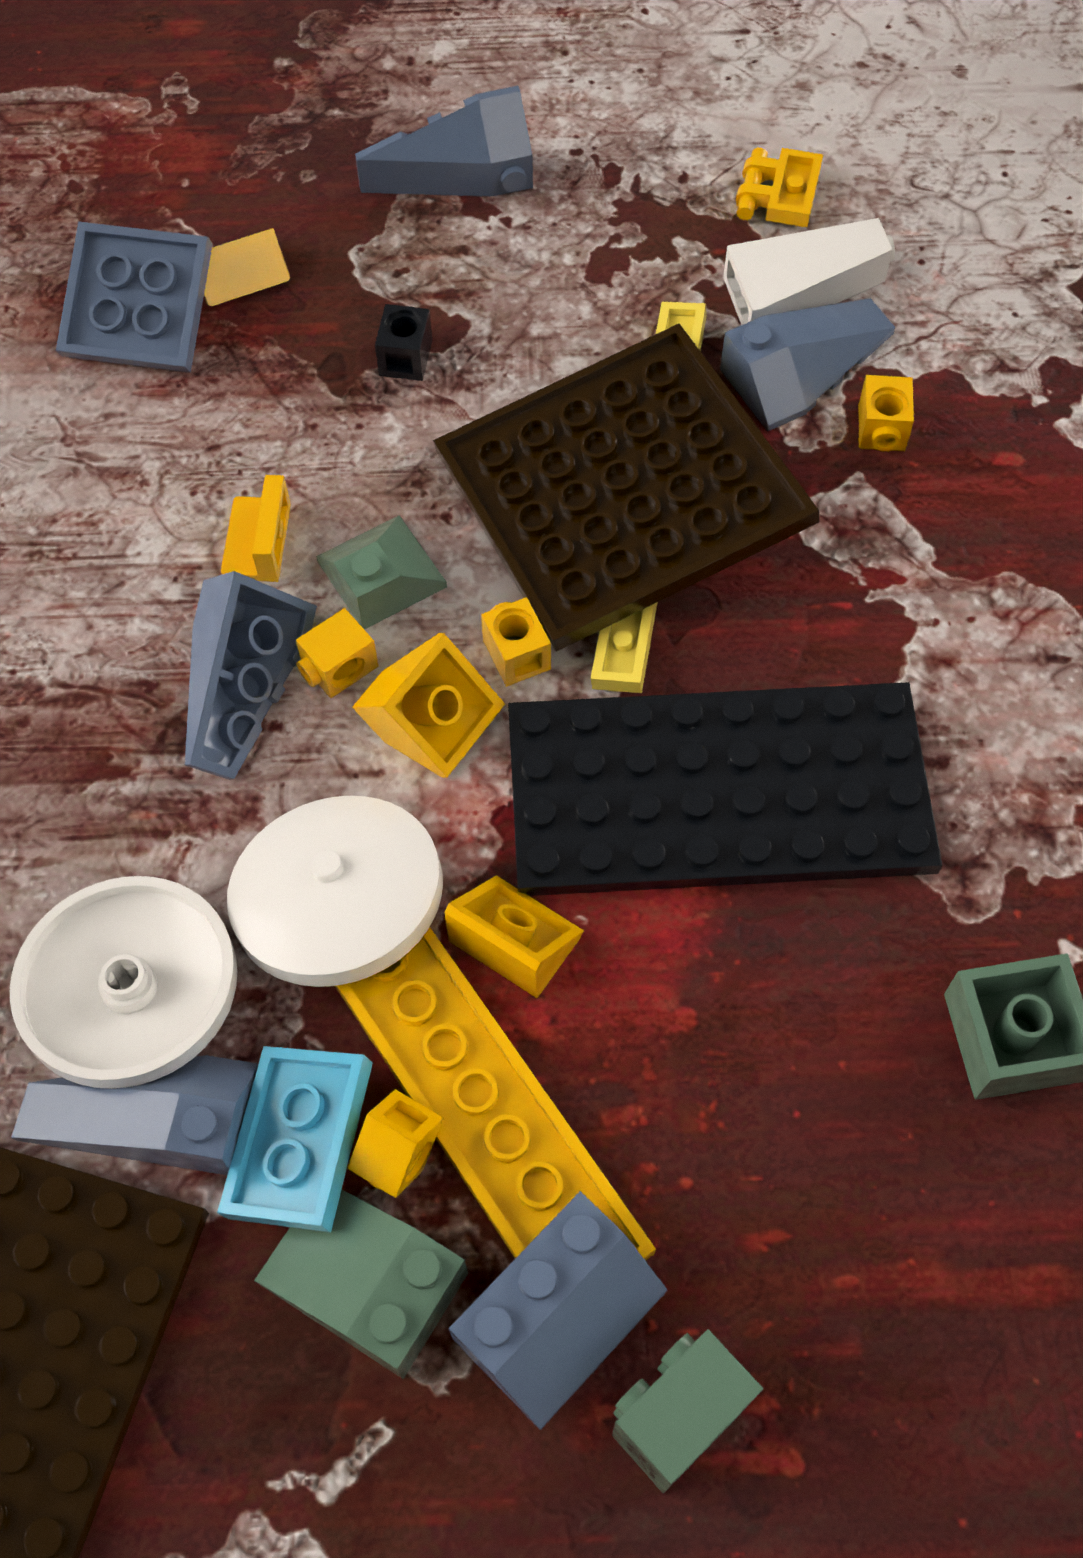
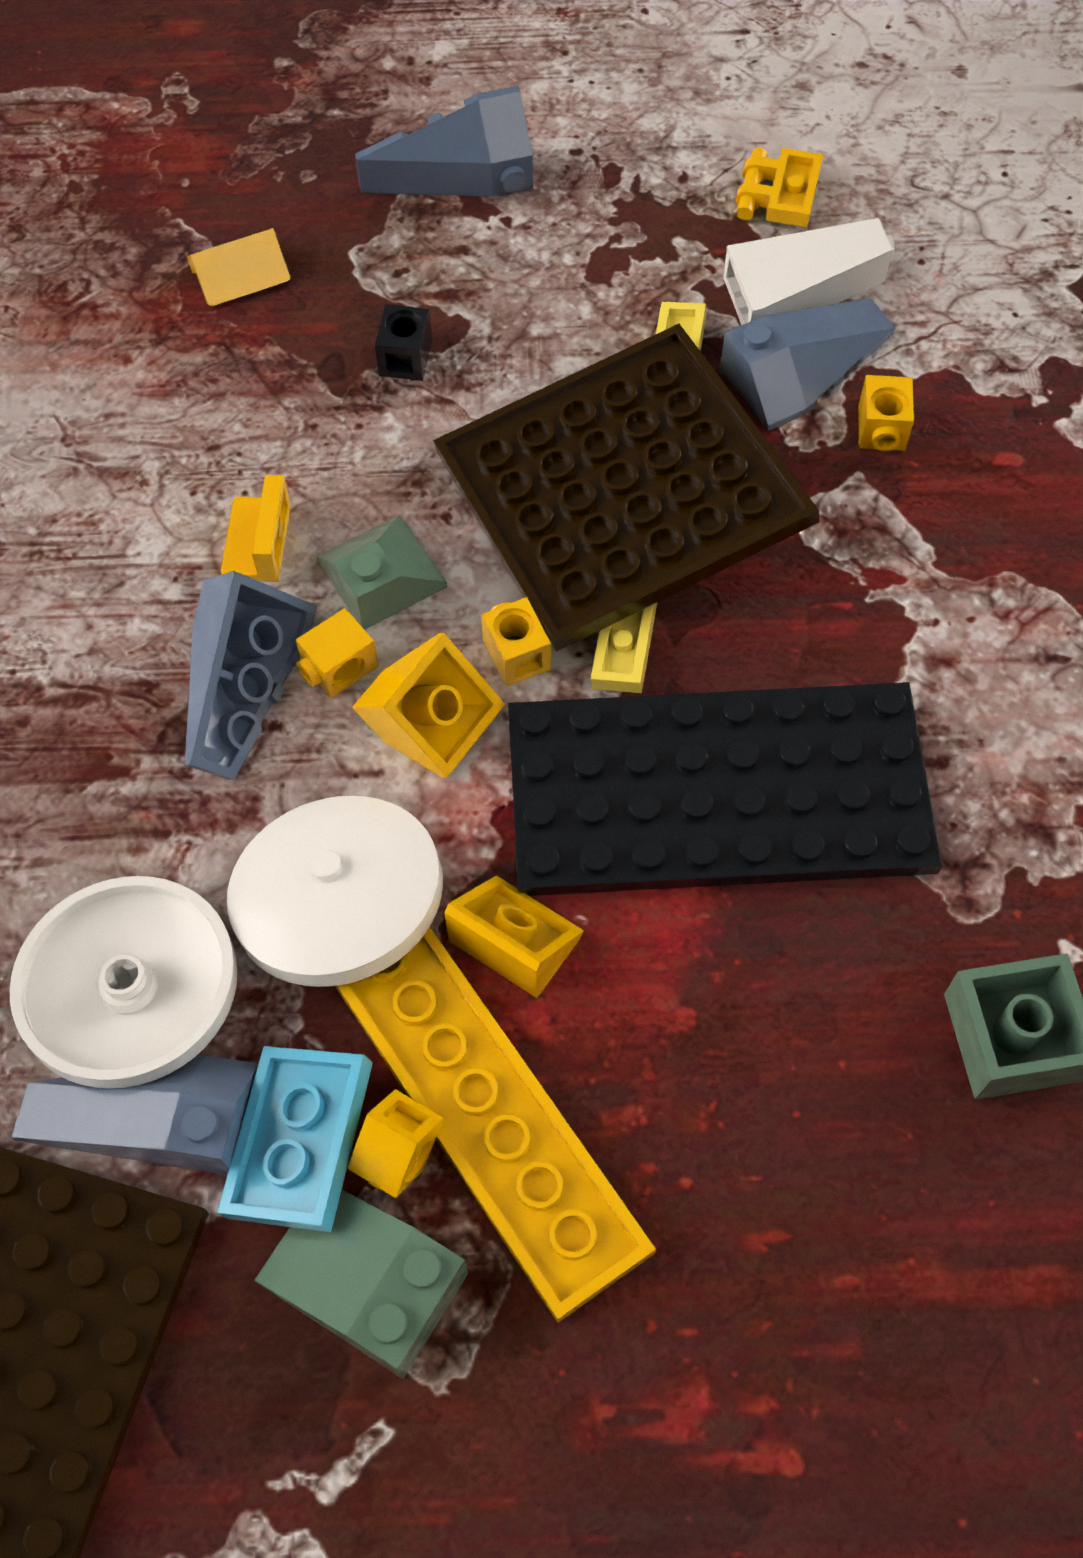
(134, 296): sand blue plate -> none
(558, 1310): sand blue slope -> none
(684, 1409): sand green brick -> none

